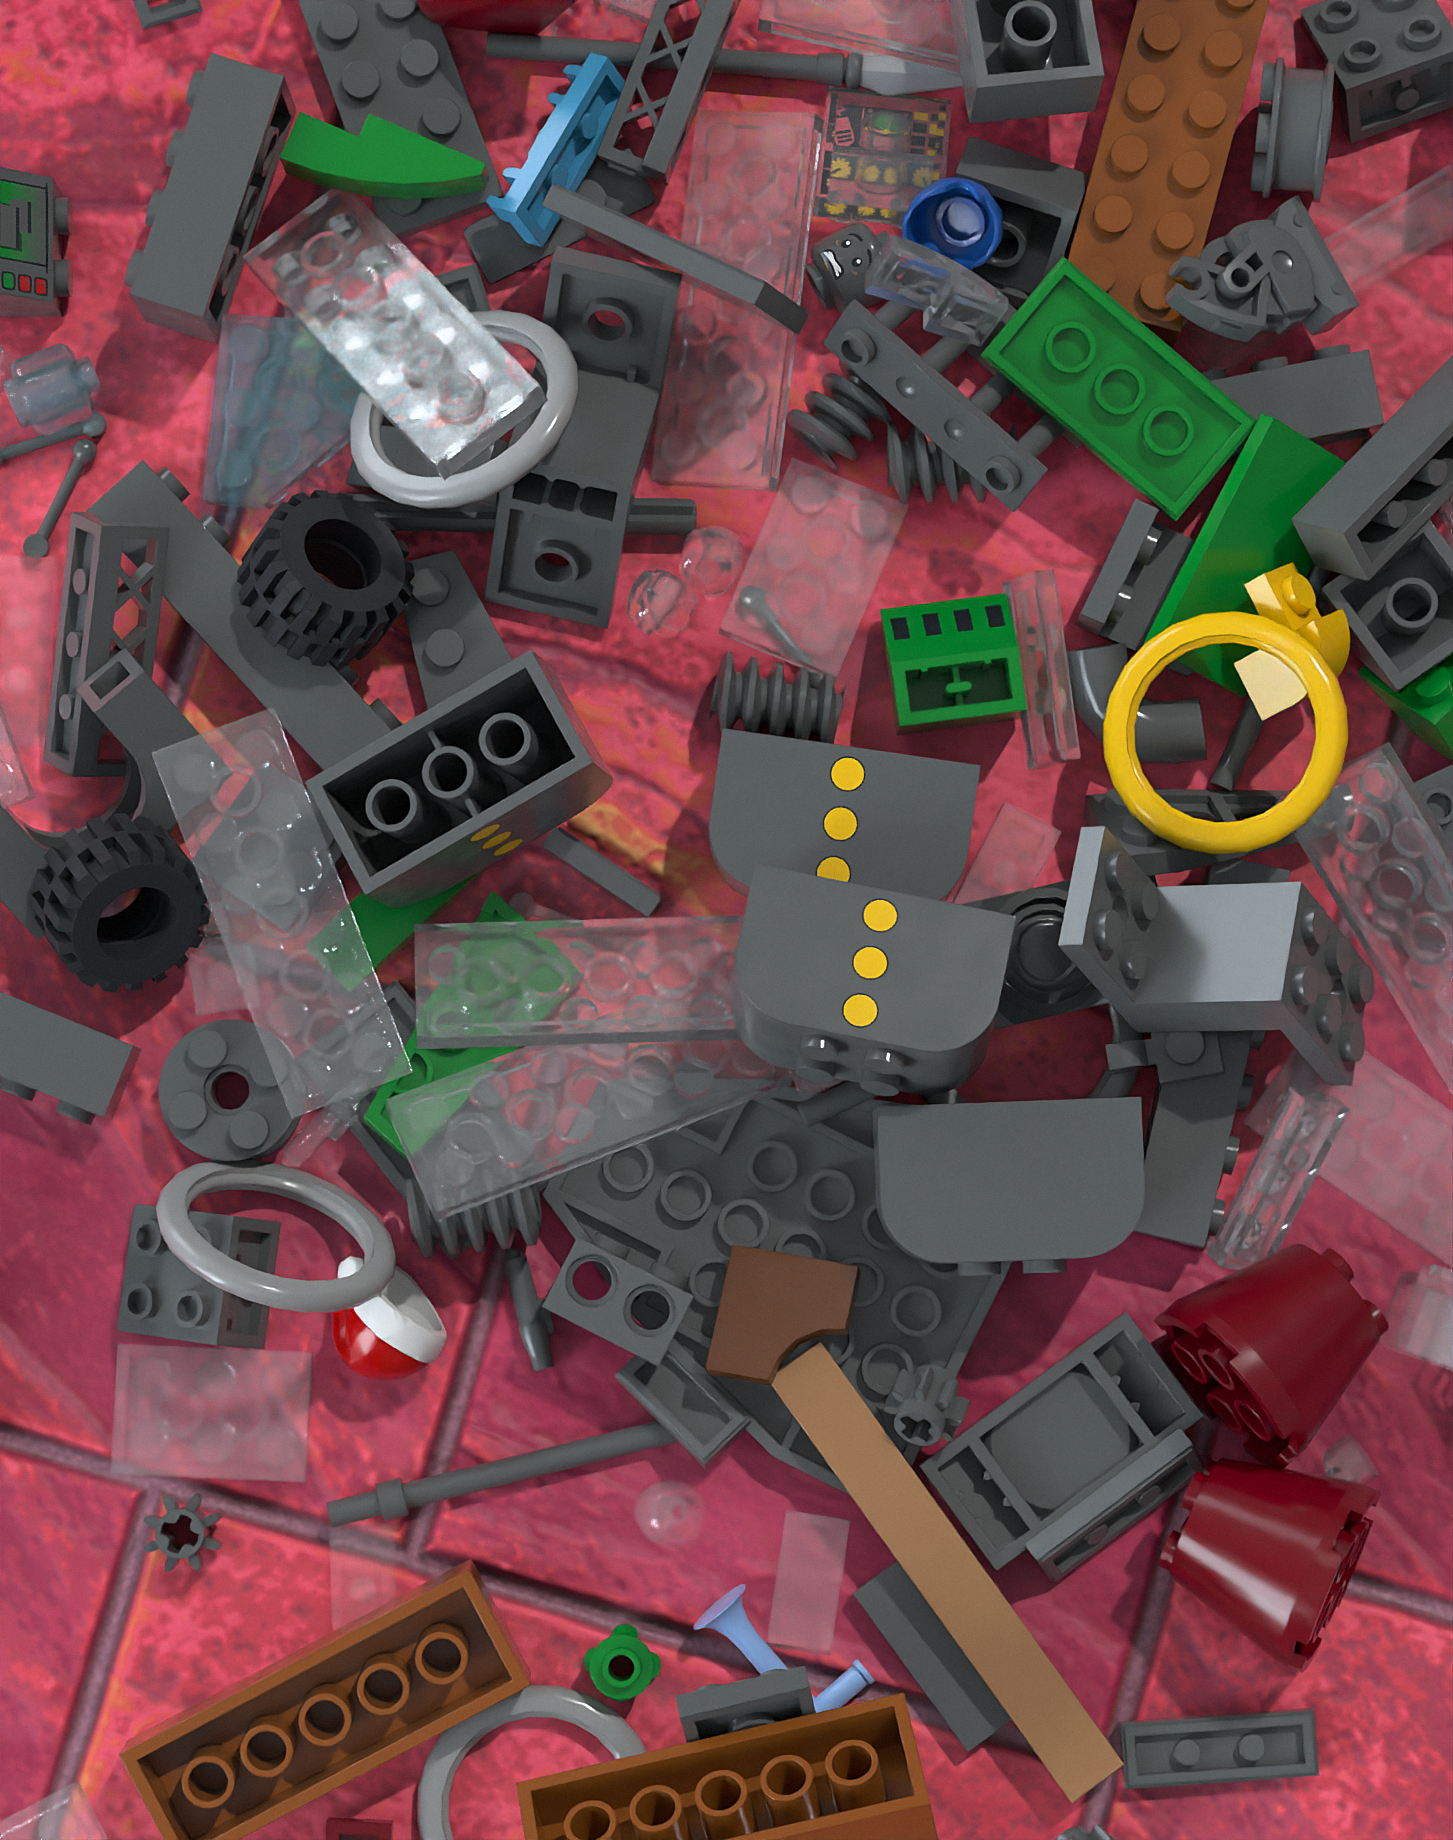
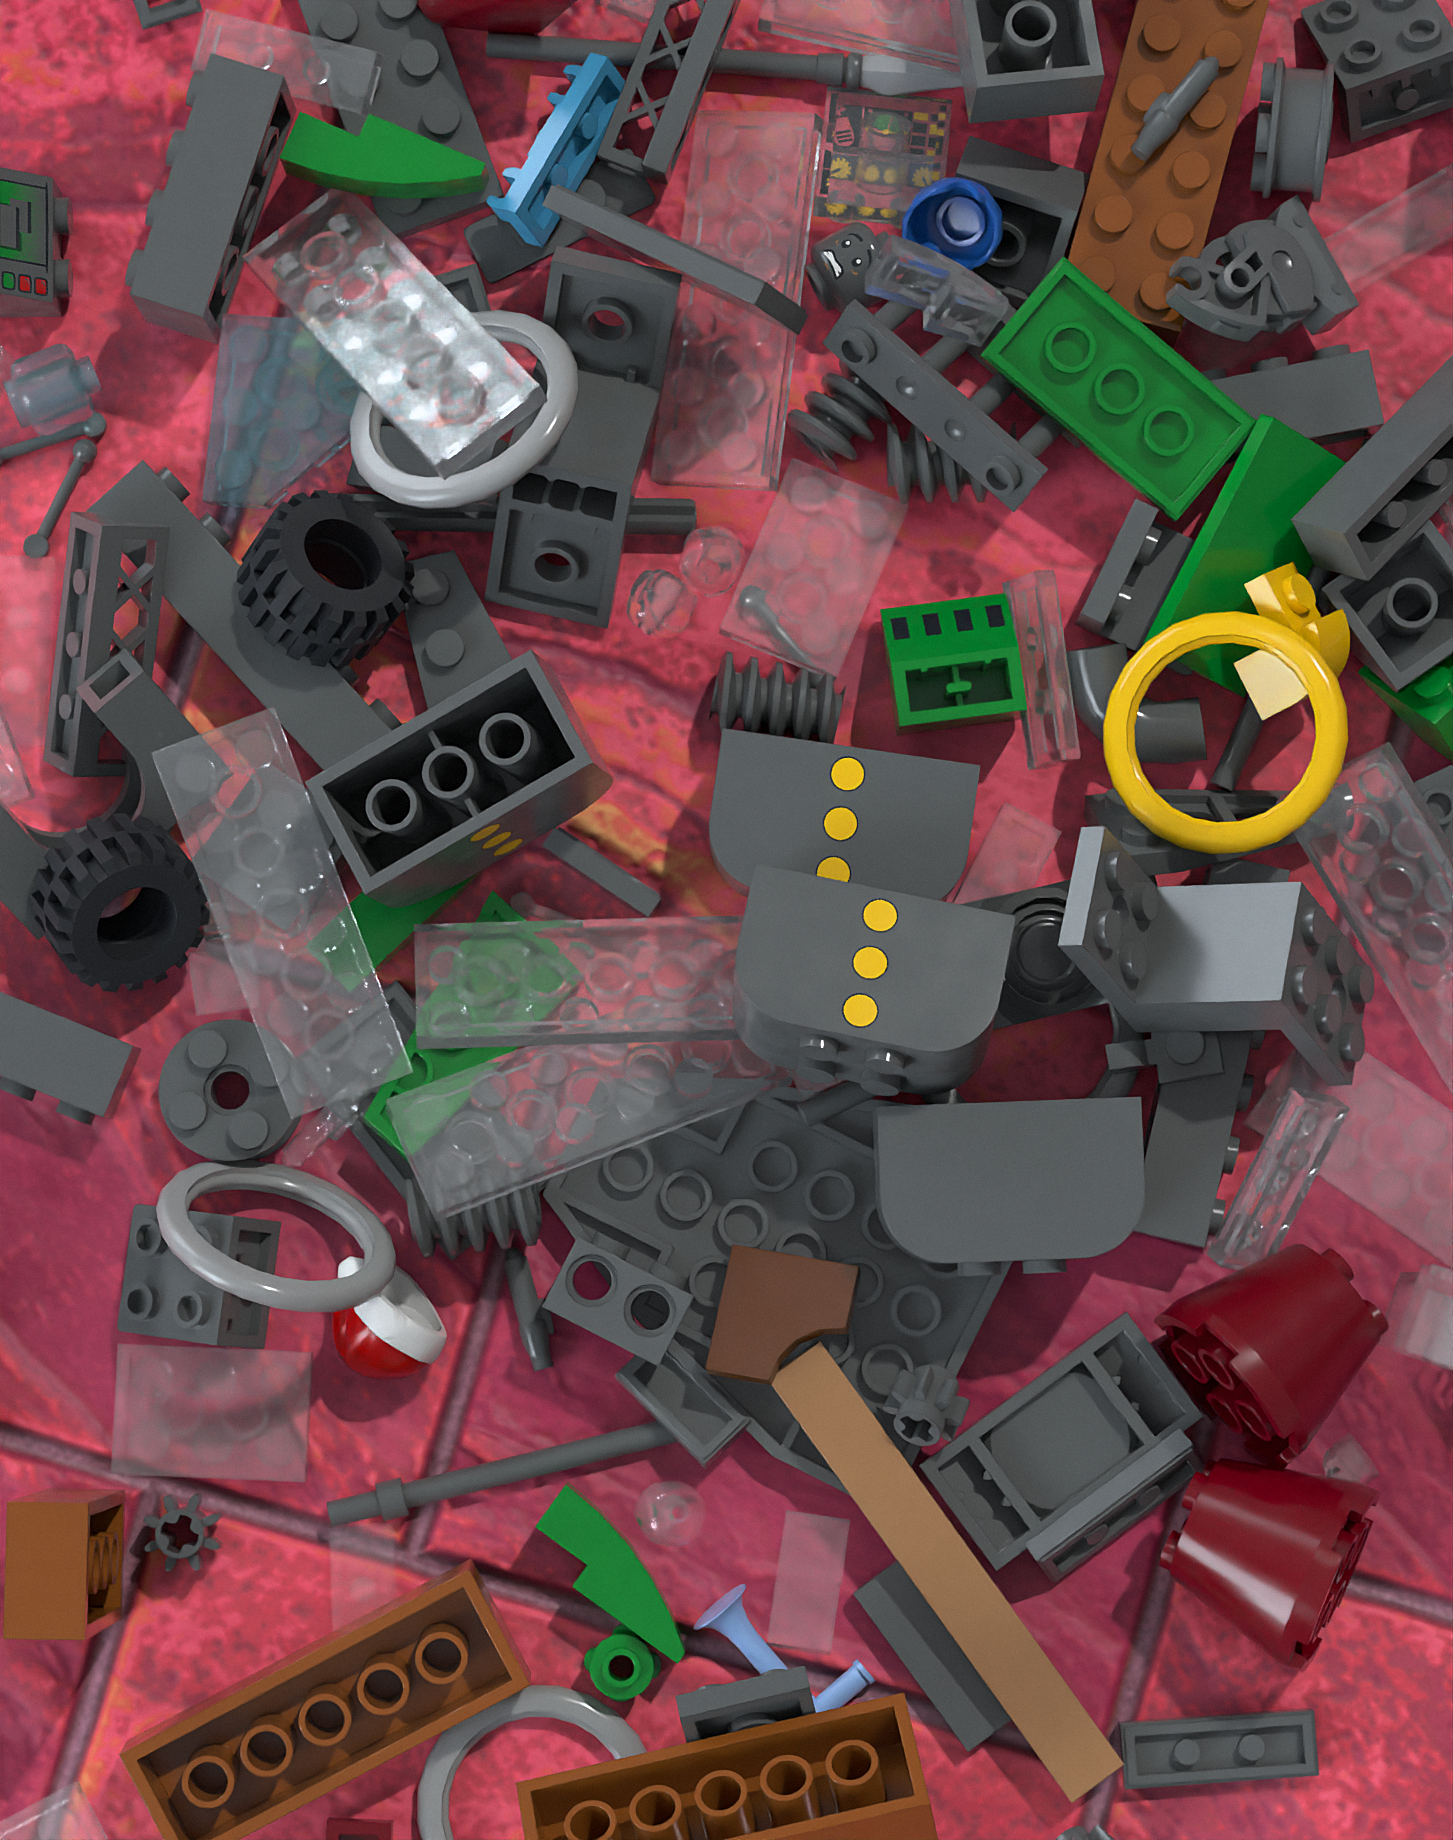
(63, 1563): none -> dark orange brick
(312, 66): none -> clear tile
(613, 1571): none -> green slope
(1171, 108): none -> dark grey piece

